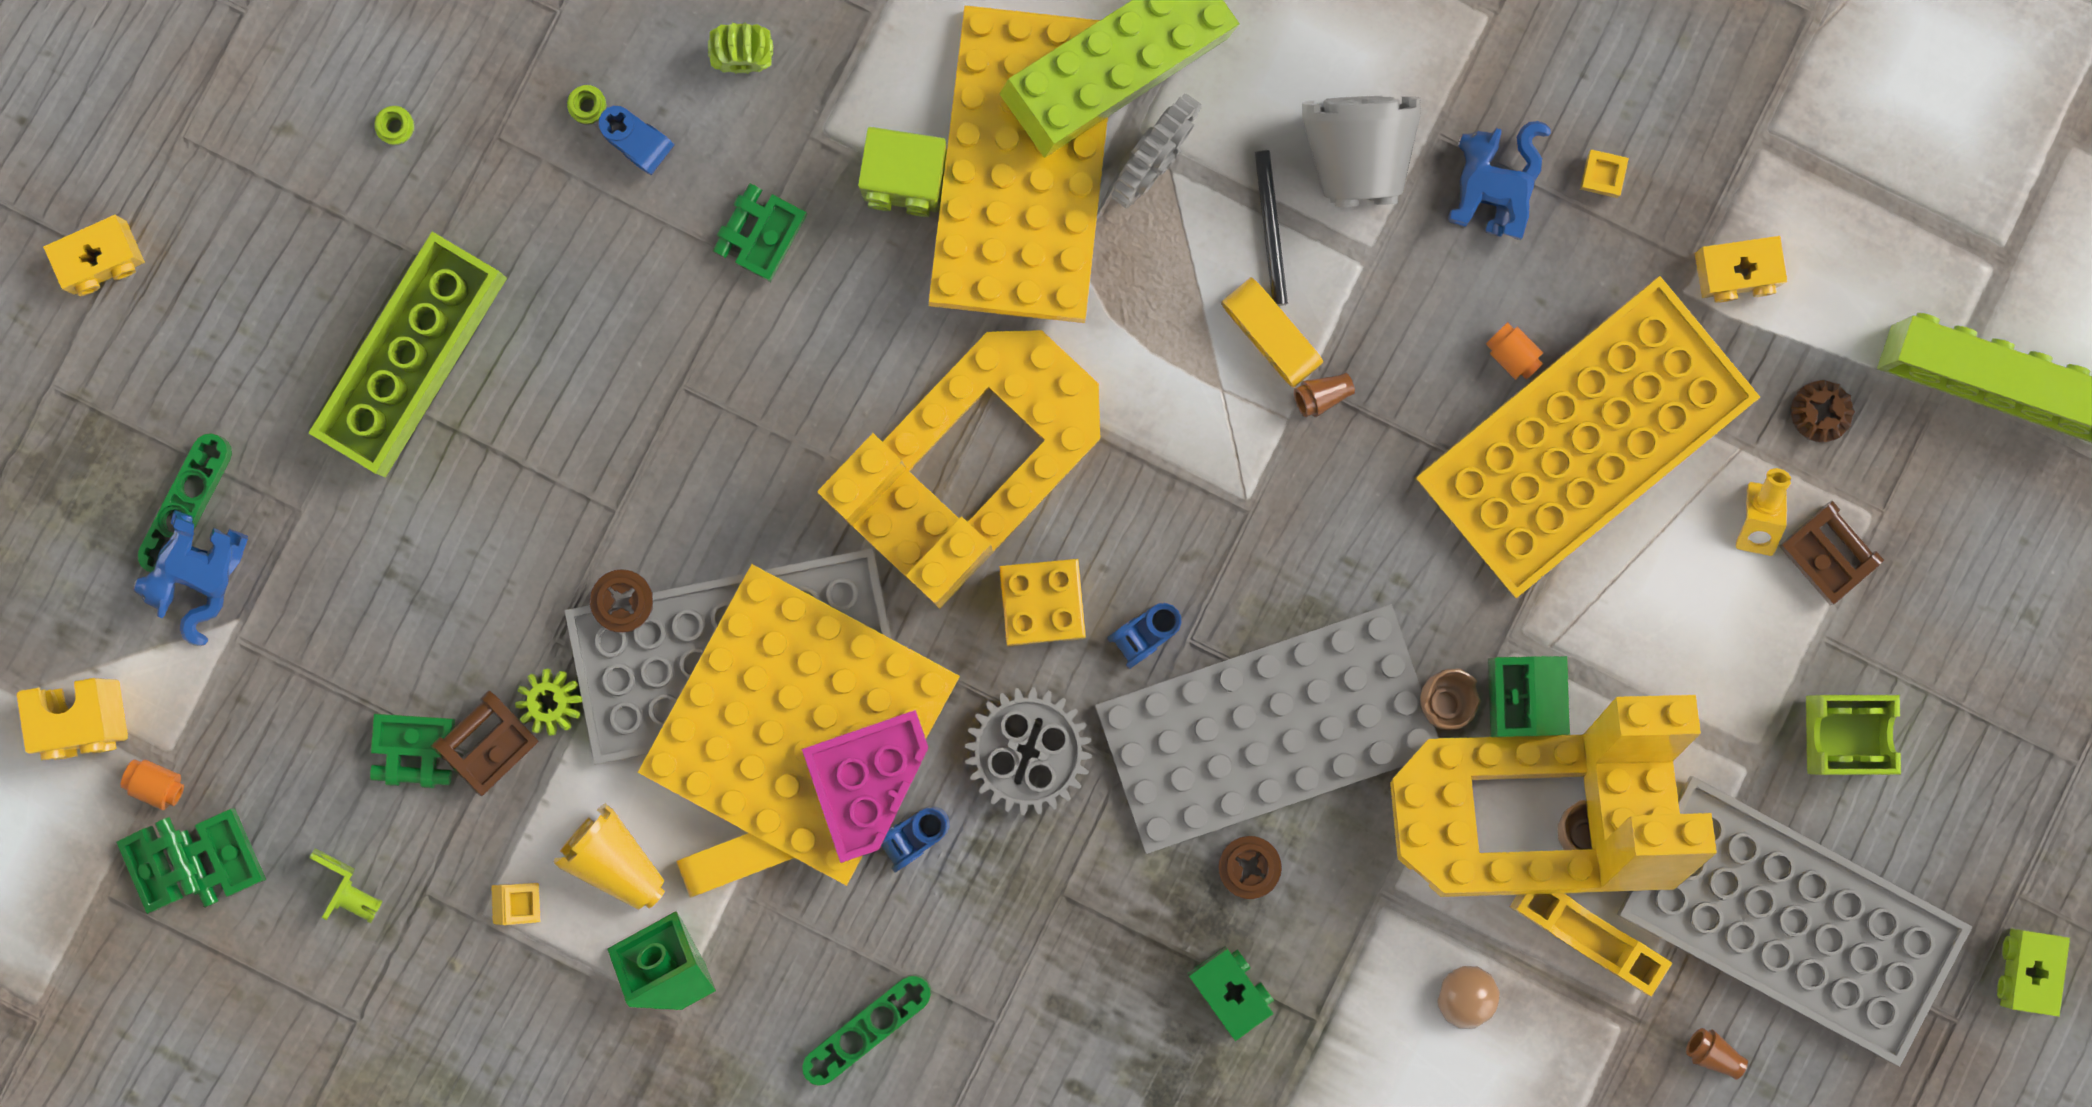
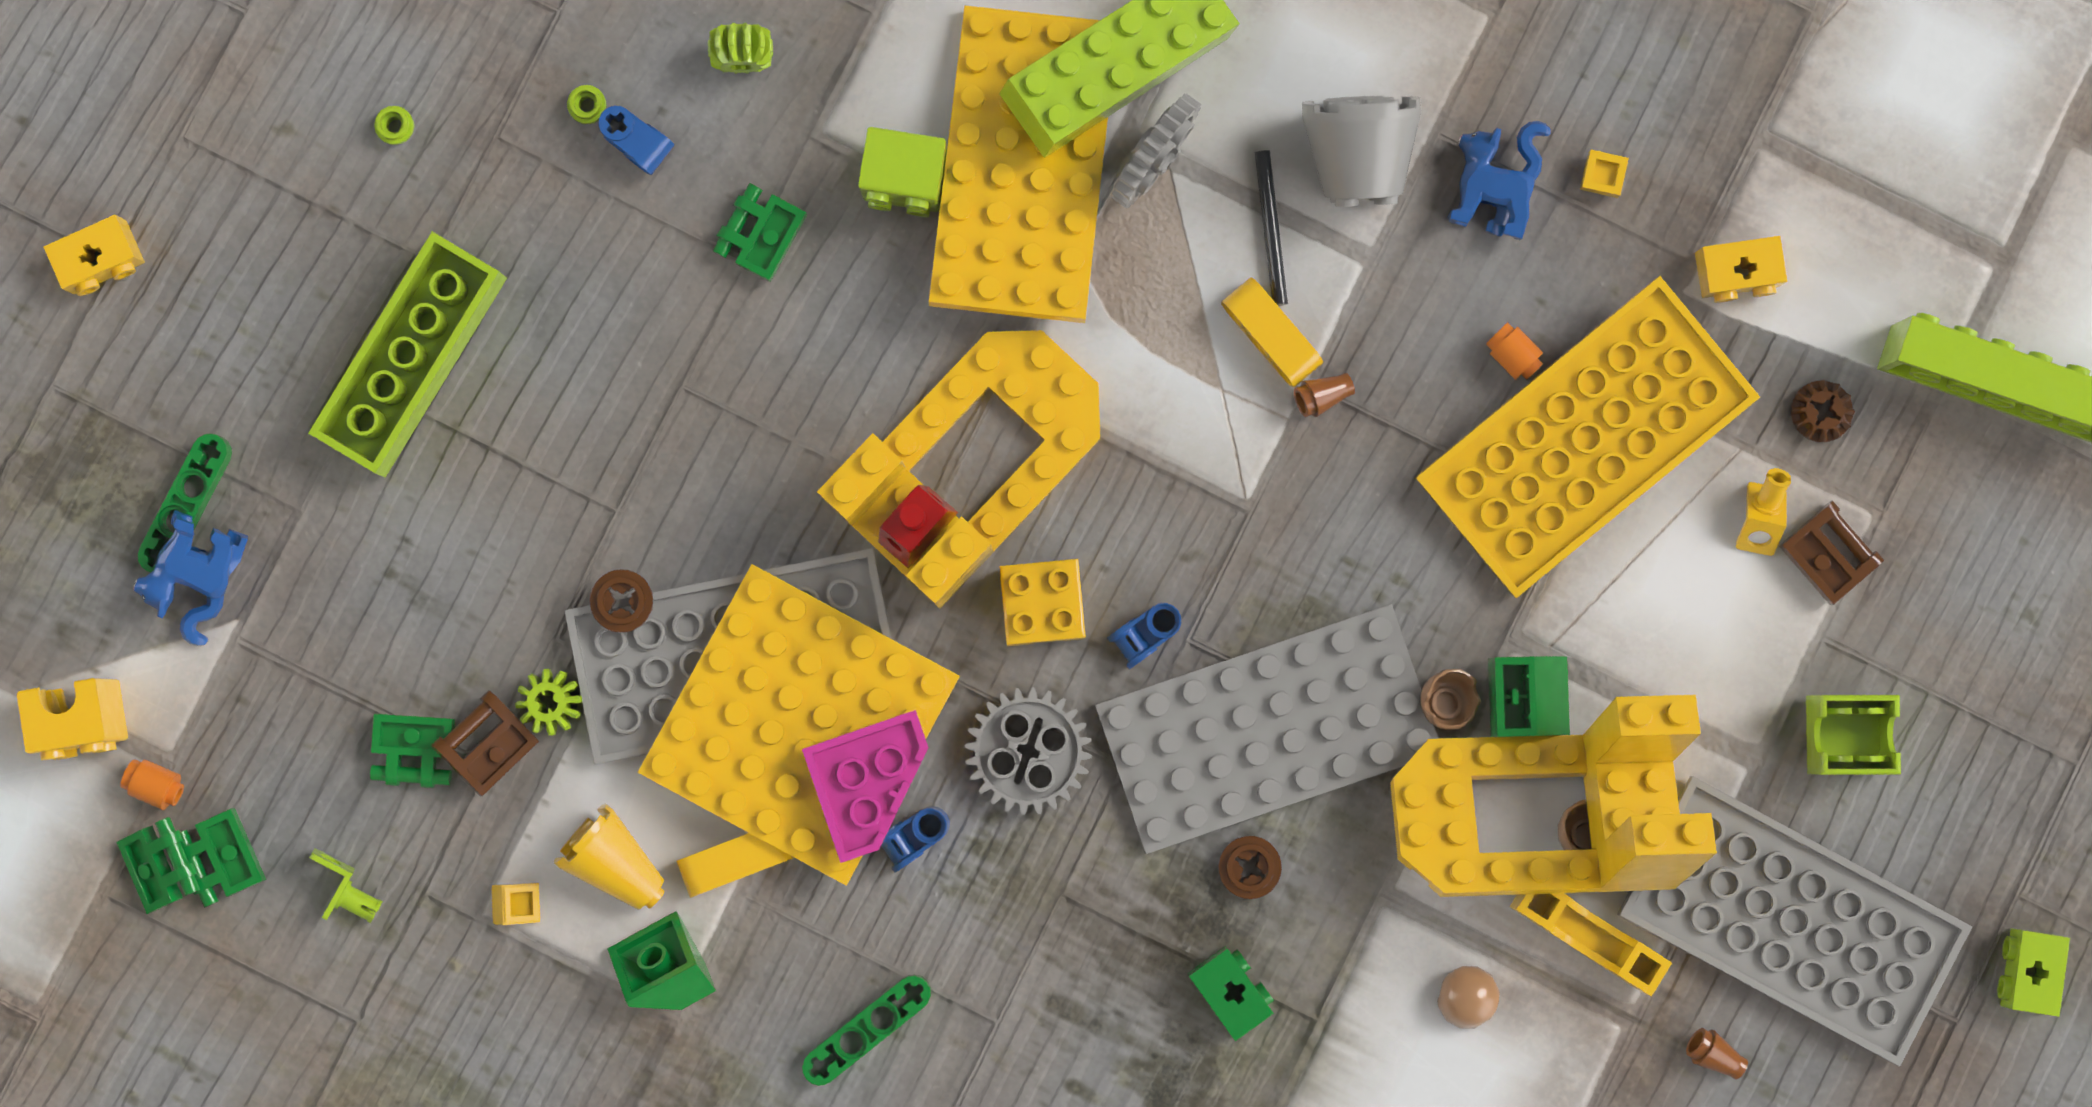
(915, 524): none -> red torso

